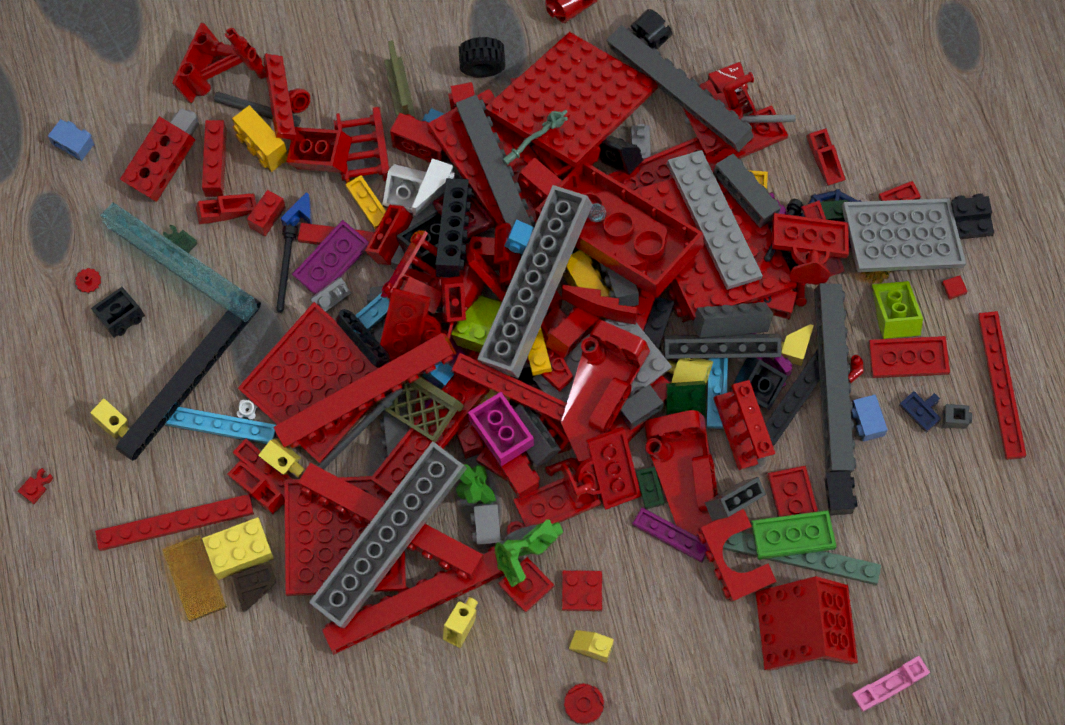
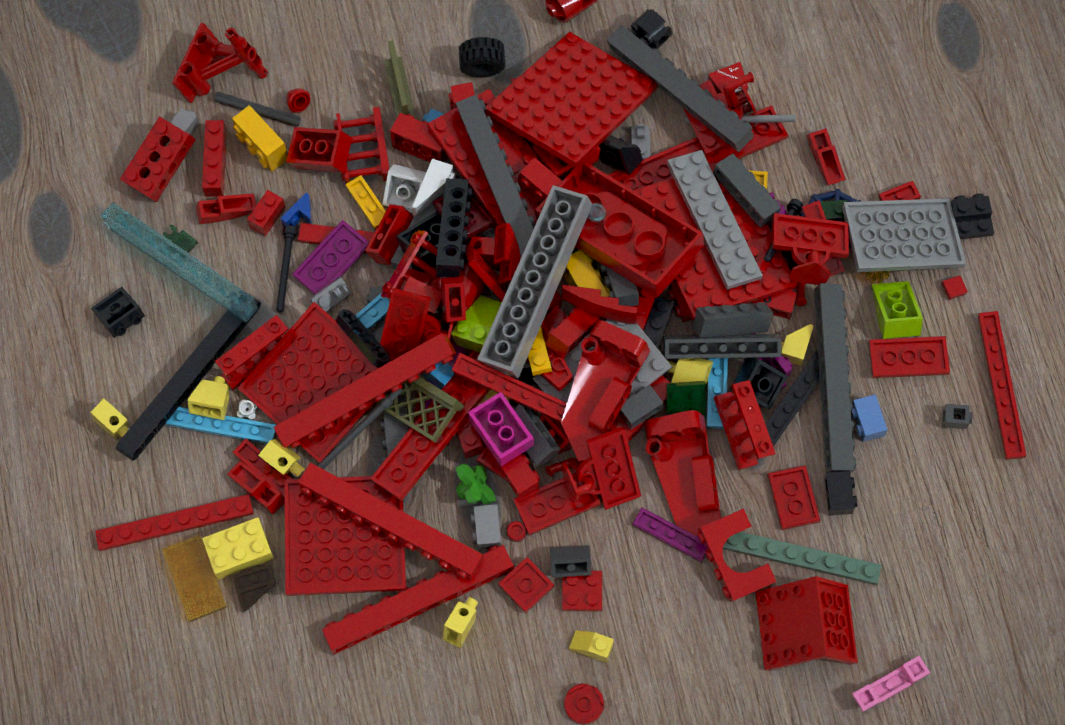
(34, 488): red plate -> none
(71, 139): medium blue brick -> none
(88, 280): red piece -> none
(210, 399): none -> light yellow torso
(247, 354): none -> red fence
(279, 96): red plate -> none
(388, 535): light grey brick -> none
(518, 237): dark azure brick -> none
(524, 541): bright green hips -> none
(554, 119): sand green piece -> none
(570, 561): none -> dark grey brick
(649, 488): dark green plate -> none
(735, 498): dark grey brick -> none
(793, 535): bright green tile -> none
(856, 368): red arm -> none
(921, 410): dark blue plate -> none

